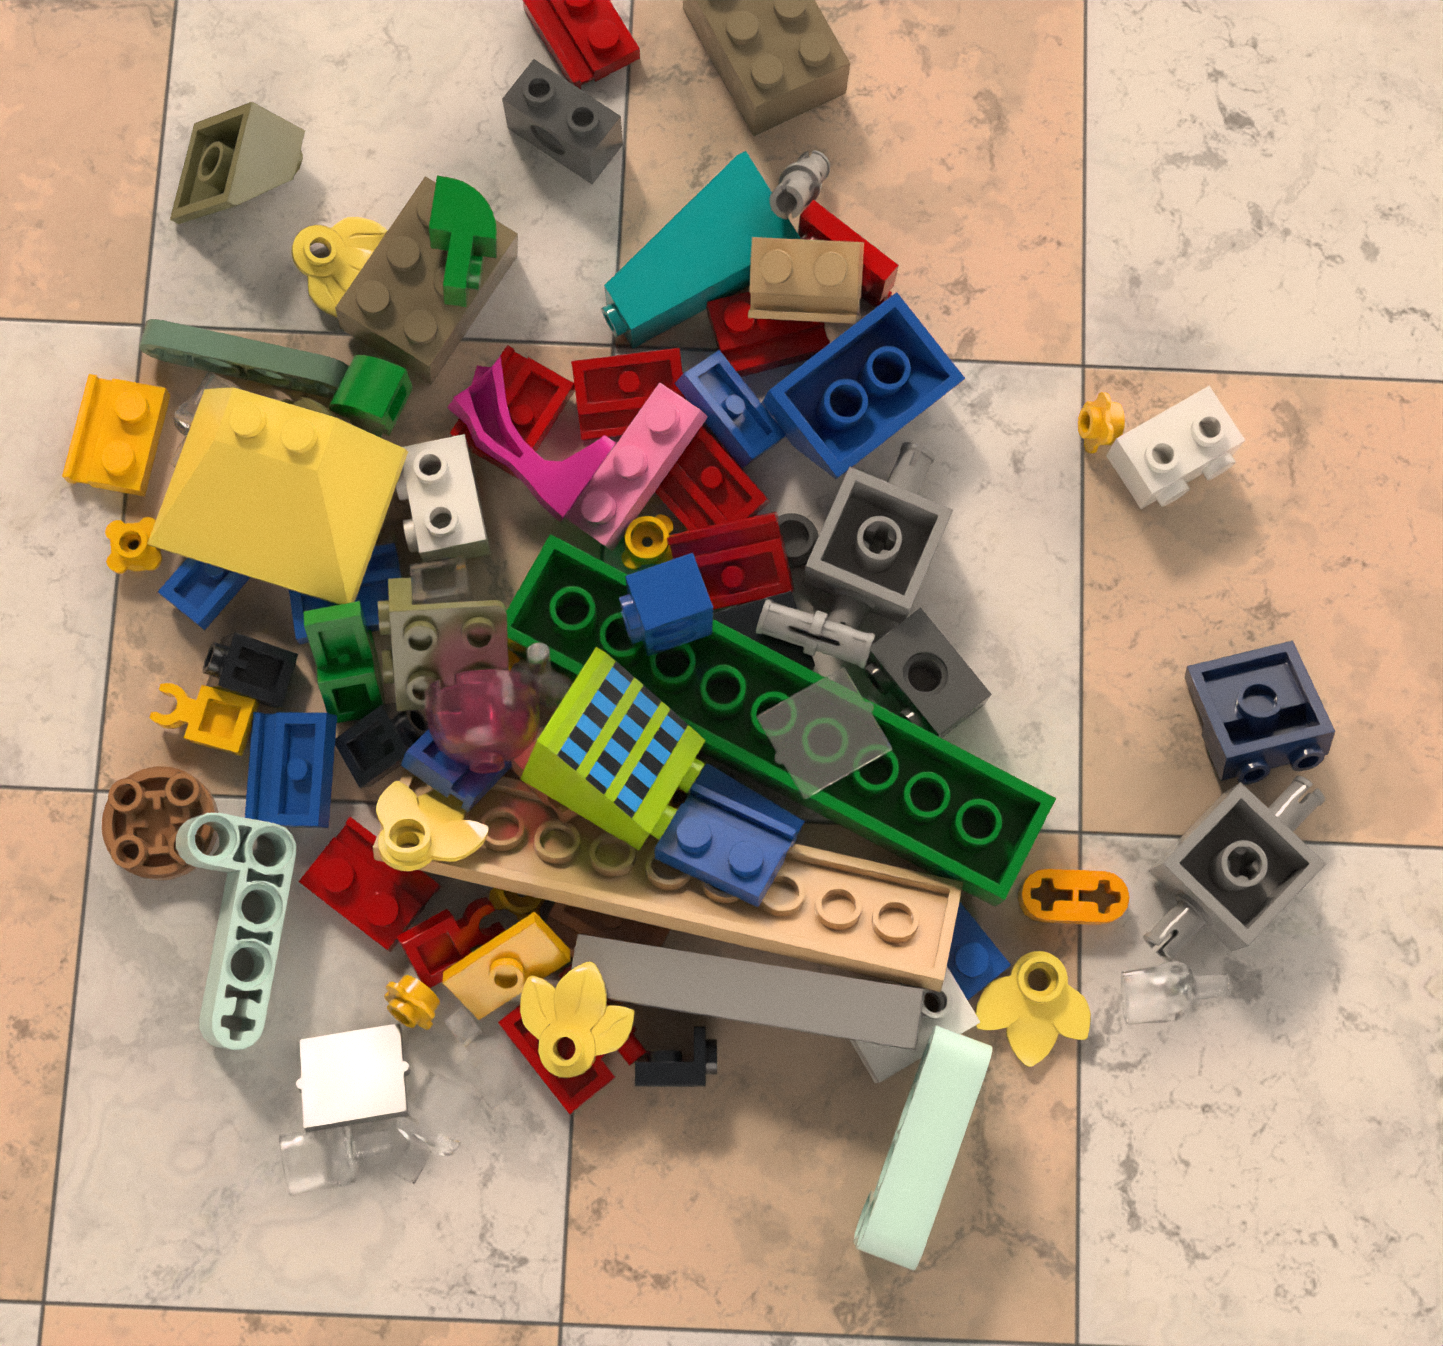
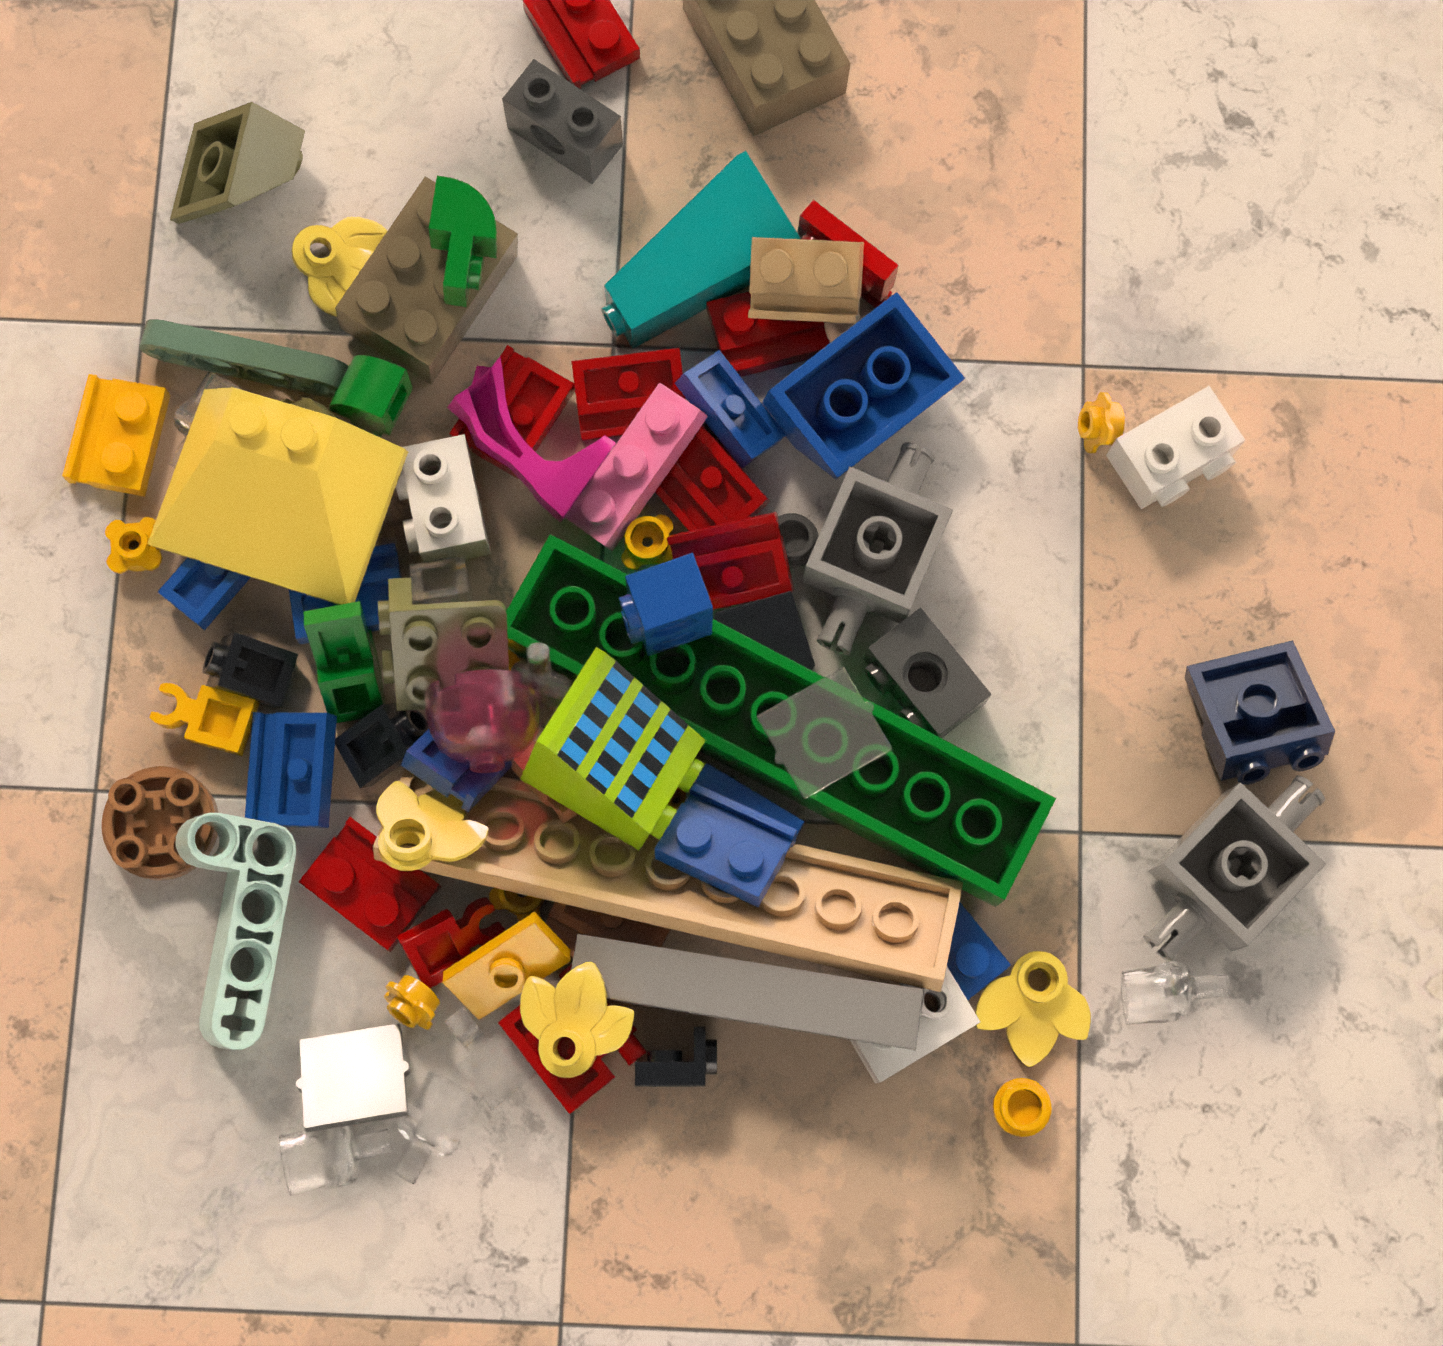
(799, 184): light grey pin -> none
(815, 633): light grey pin -> none
(923, 1149): light aqua beam -> none
(1022, 1107): none -> yellow plate
(1073, 883): light orange beam -> none

